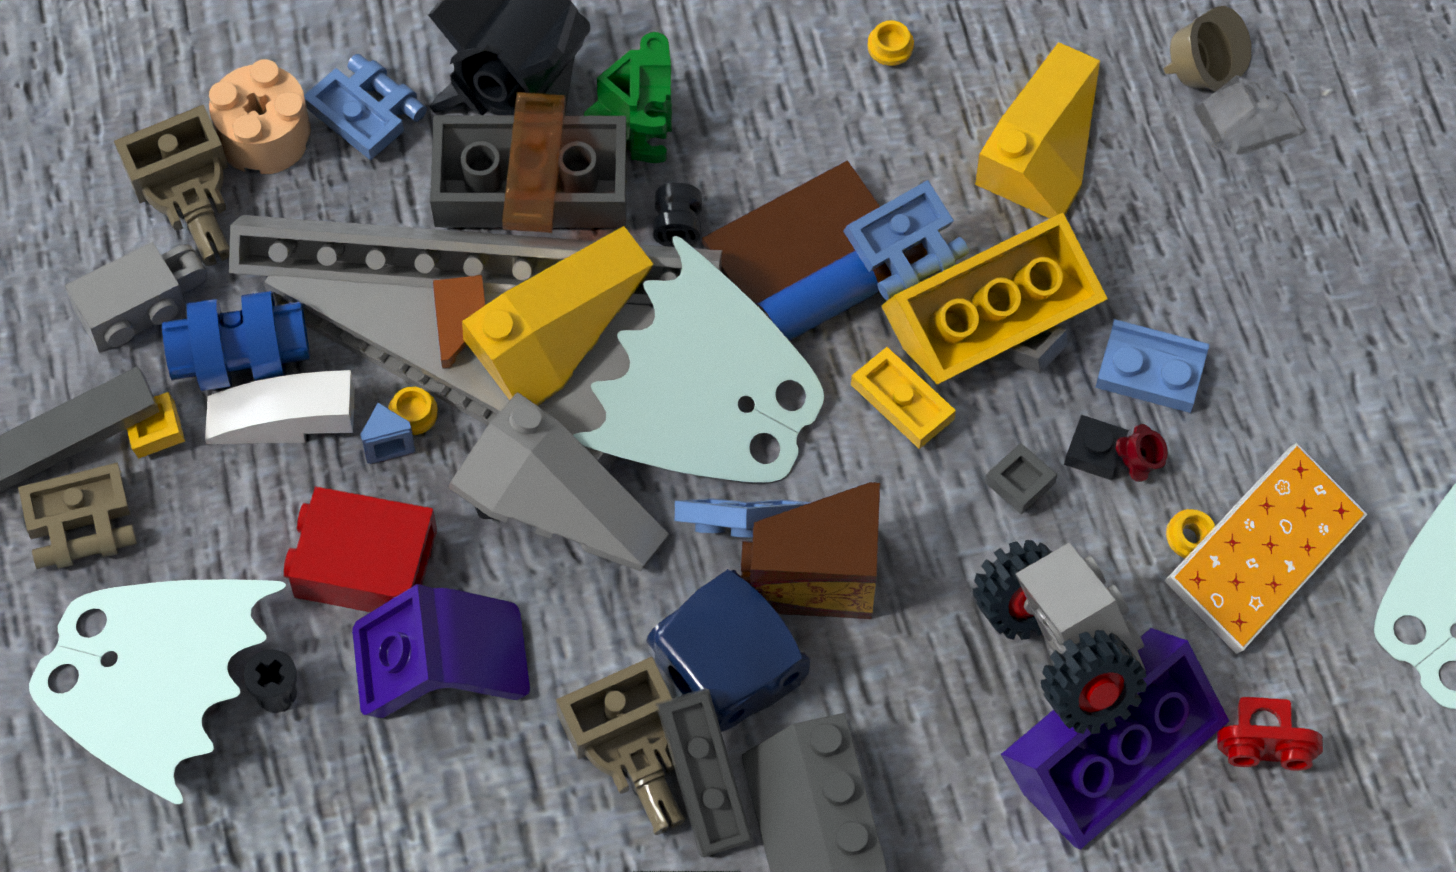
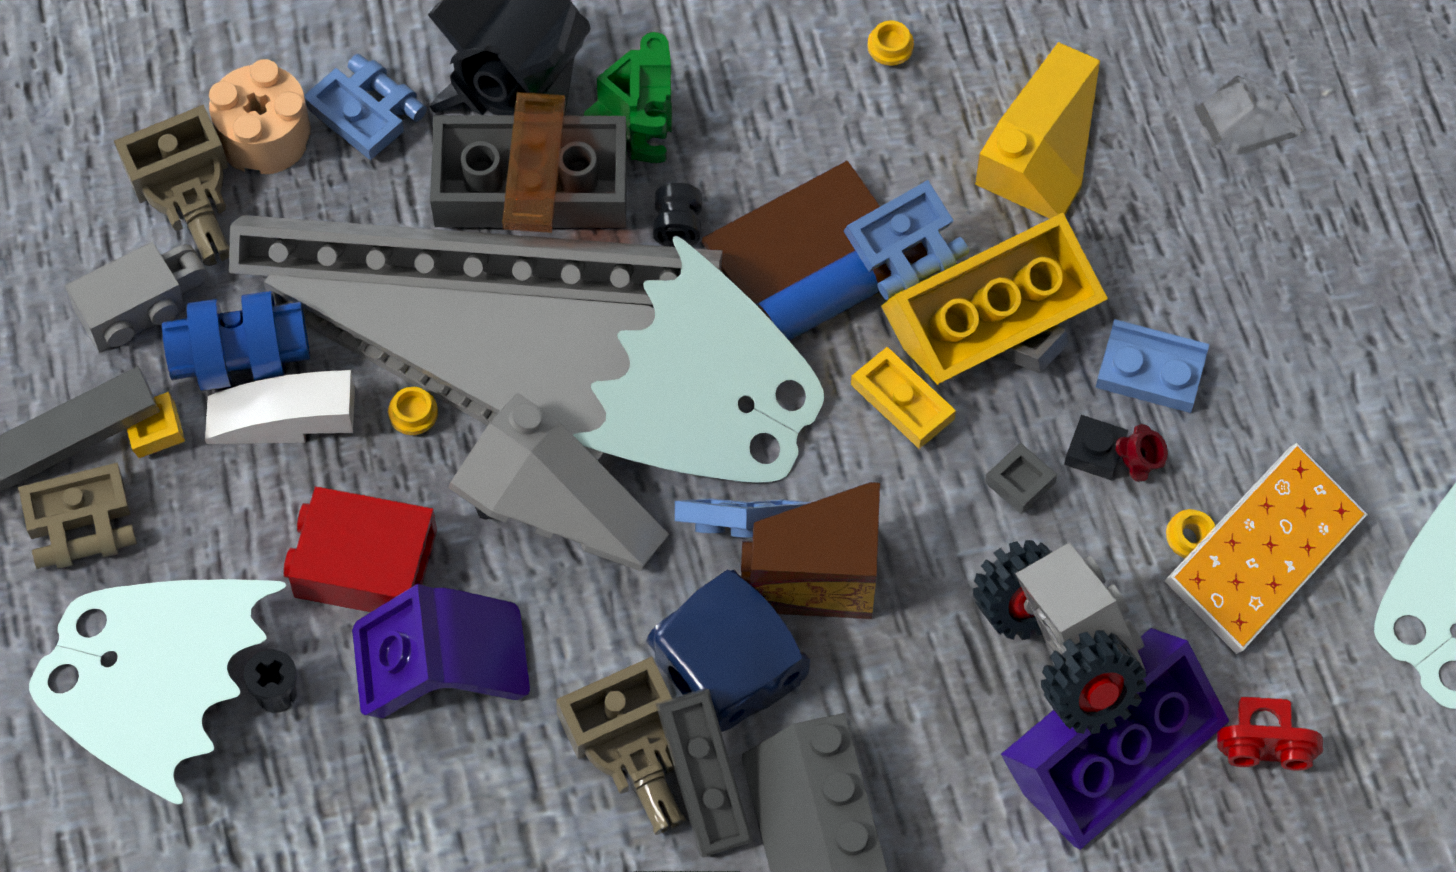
(386, 436): medium blue slope -> none
(455, 302): dark orange tile -> none
(548, 323): yellow wedge -> none
(1210, 49): dark tan piece -> none

